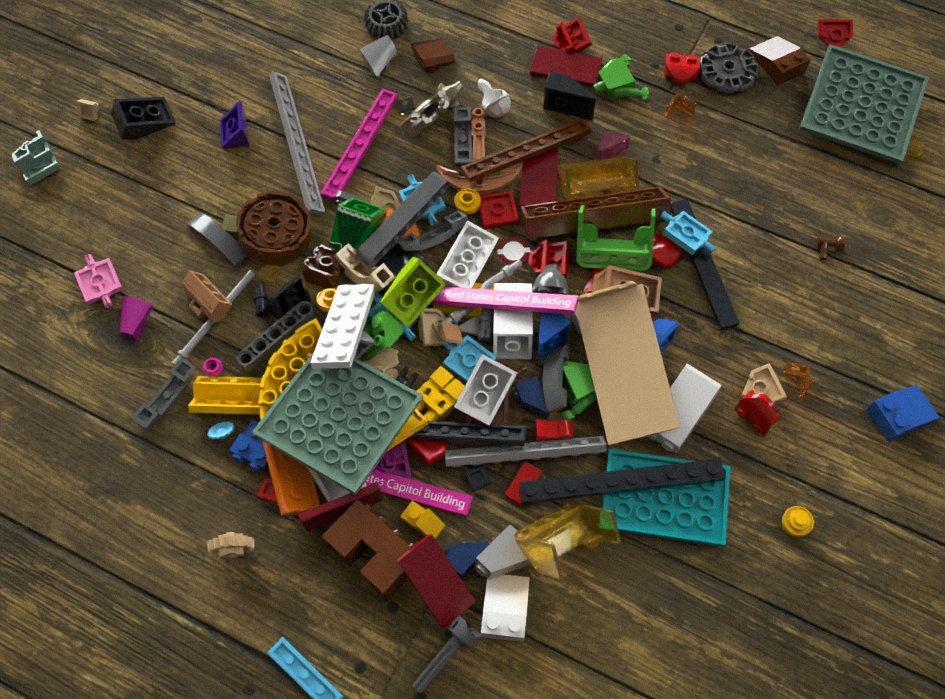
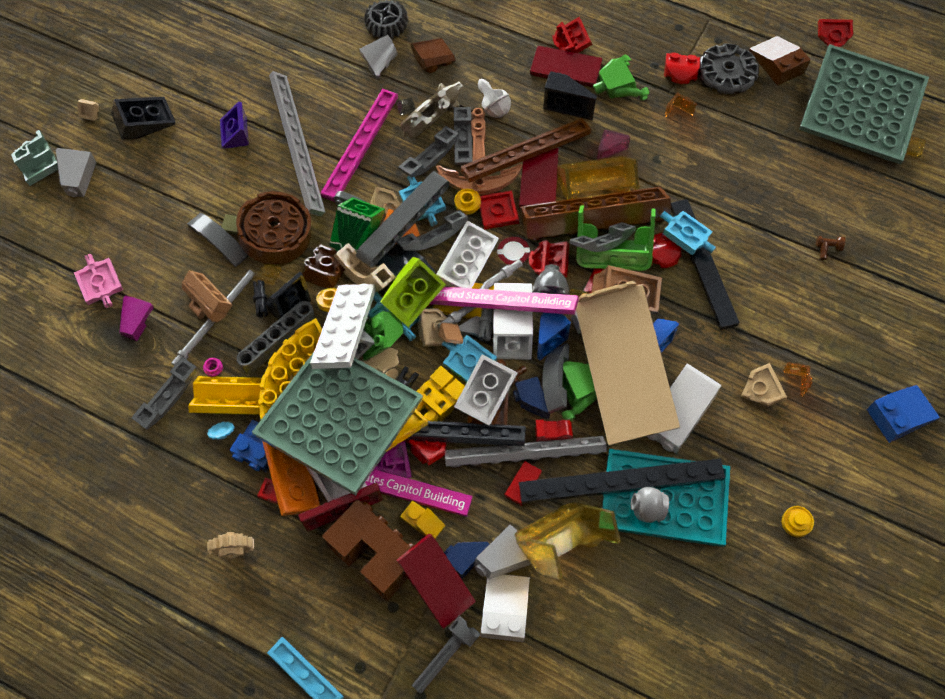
(75, 170): none -> light grey slope
(431, 155): none -> dark grey slope
(477, 478): black tile -> none
(617, 234): none -> dark grey slope
(650, 505): none -> light grey piece
(758, 411): red slope -> none

